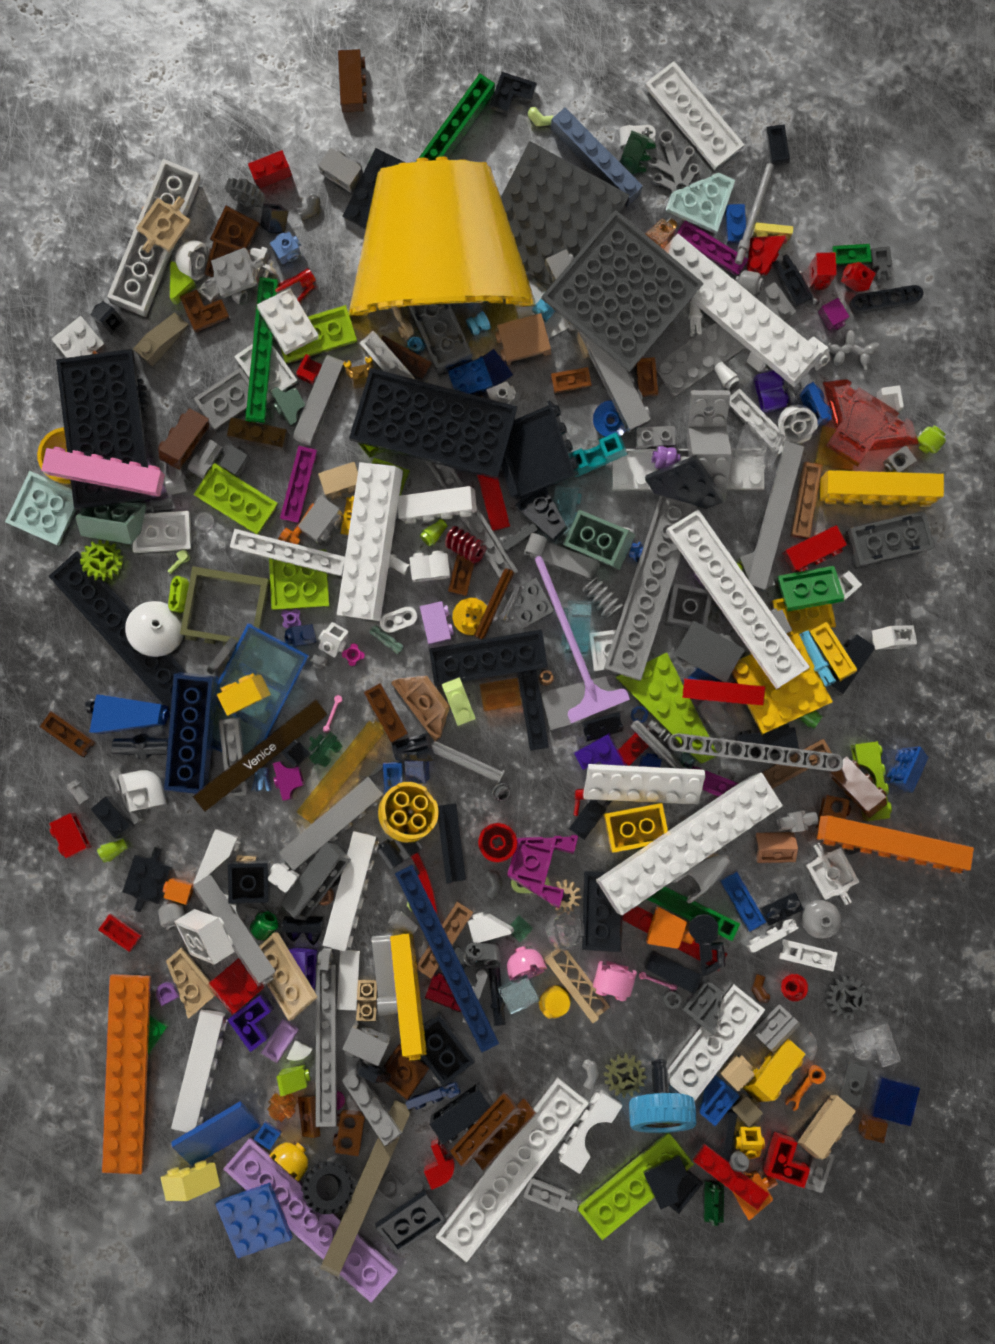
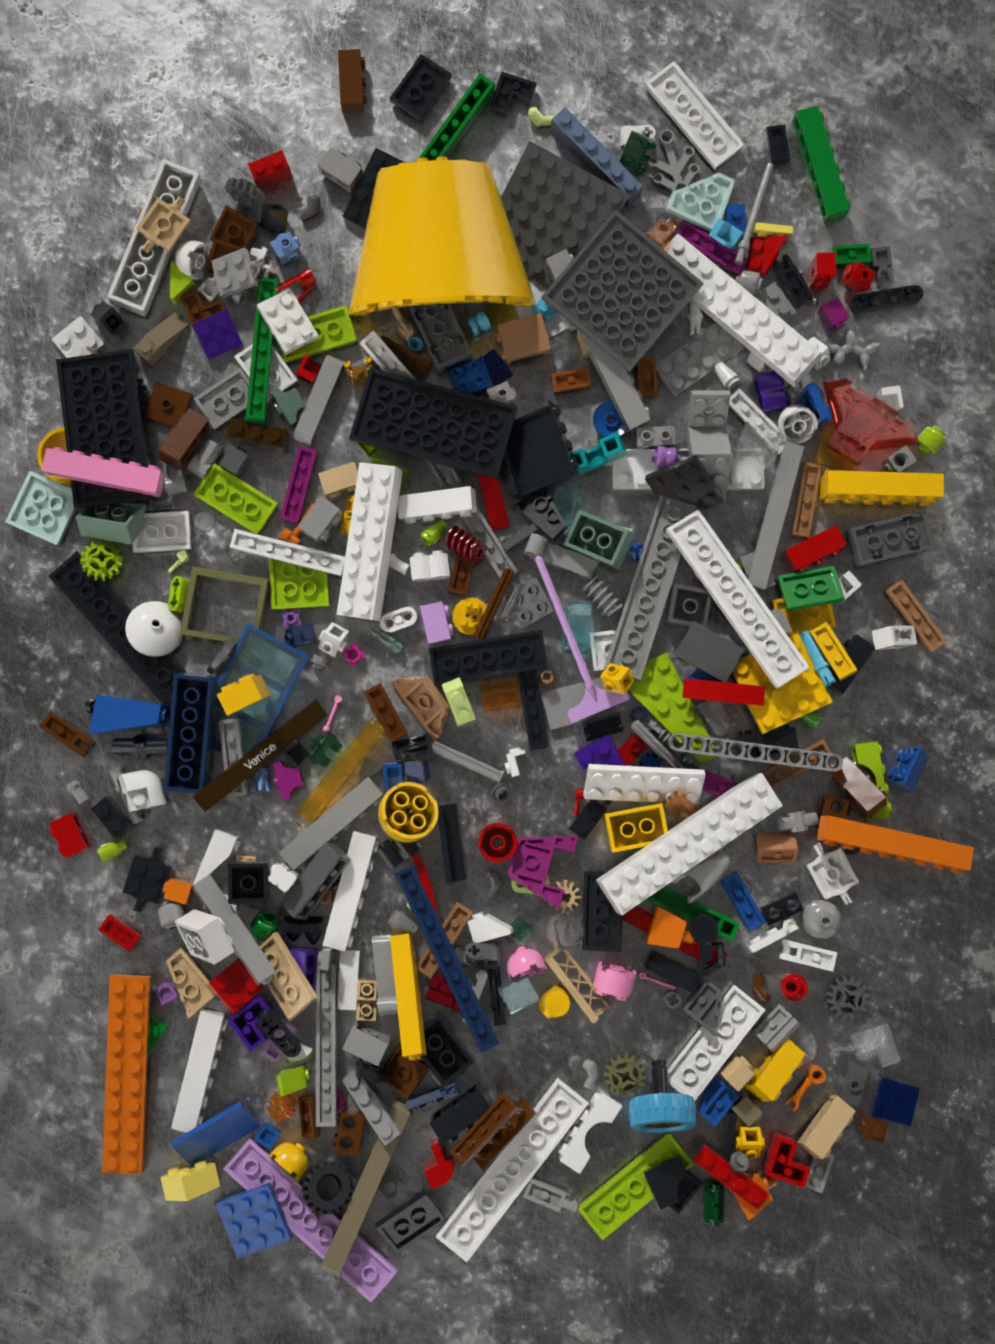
(167, 404): none -> reddish brown plate
(217, 334): none -> dark purple plate
(278, 1025): none -> black beam
(420, 87): none -> black plate
(511, 765): none -> white bracket
(617, 678): none -> yellow brick
(676, 799): none -> clear orange tile
(726, 233): none -> medium azure panel
(821, 163): none -> green brick
(915, 615): none -> medium nougat plate

